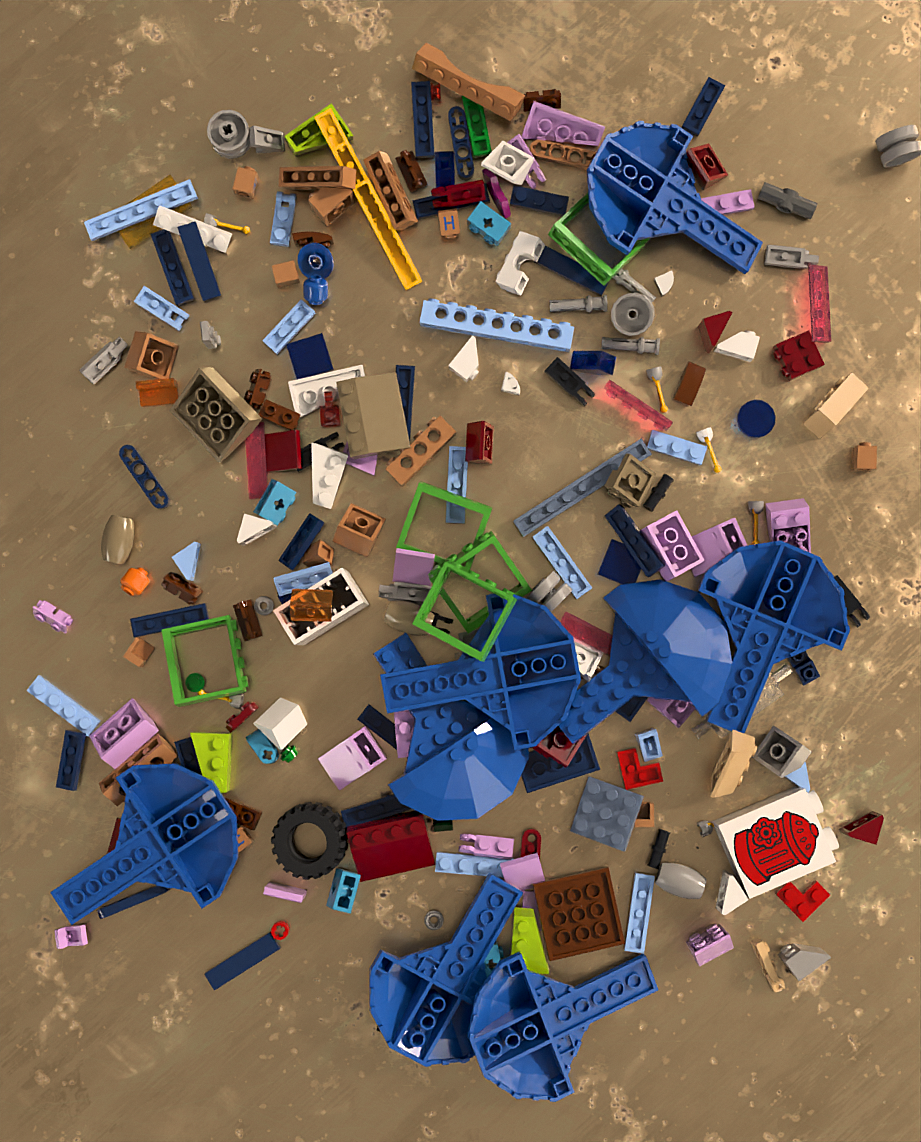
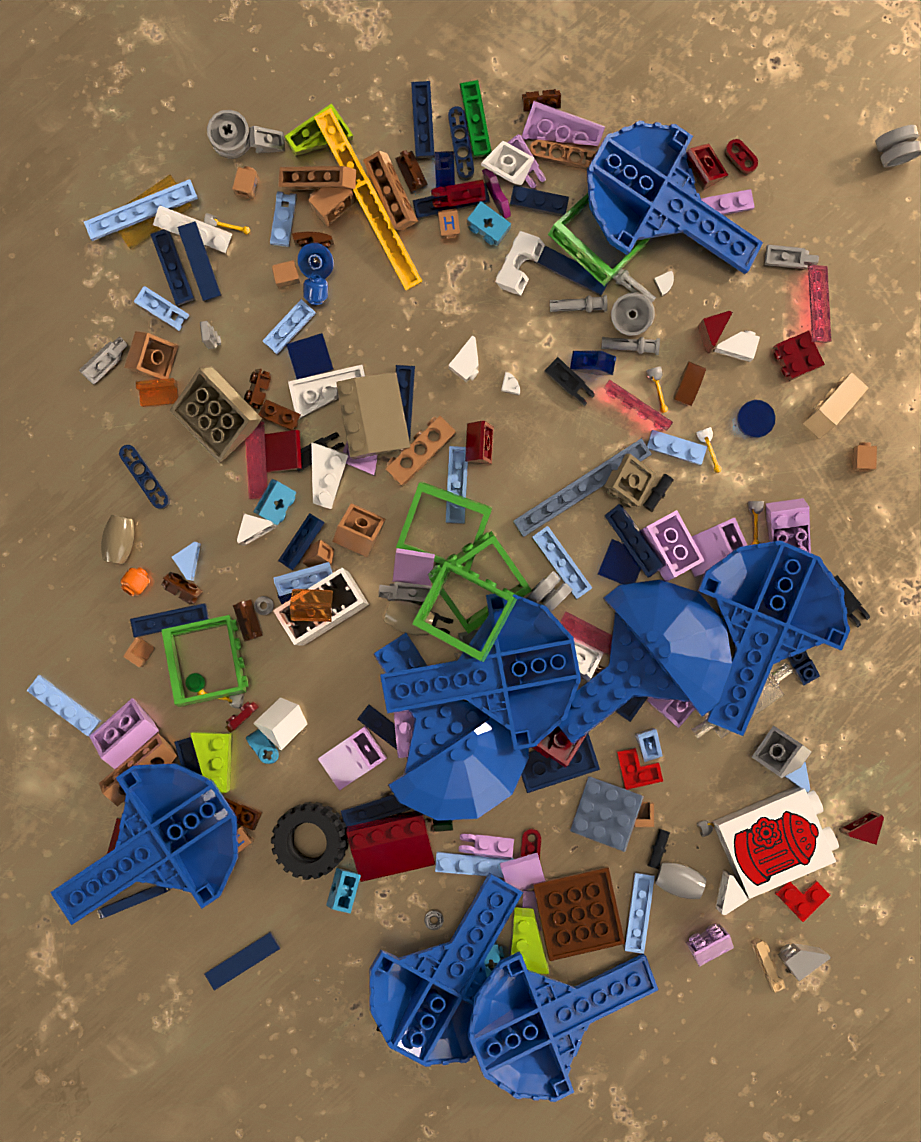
(57, 621): lavender hinge -> none
(71, 760): dark blue plate -> none
(71, 936): lavender bracket -> none
(274, 928): red bush -> none
(285, 892): lavender tile -> none
(288, 753): green plate -> none
(329, 413): clear red plate -> none
(435, 91): clear red bush -> none
(486, 330): light blue brick -> none
(498, 99): medium nougat arch -> none
(703, 106): dark blue plate -> none
(732, 763): tan slope -> none
(744, 155): none -> dark red plate
(787, 200): dark grey piece -> none

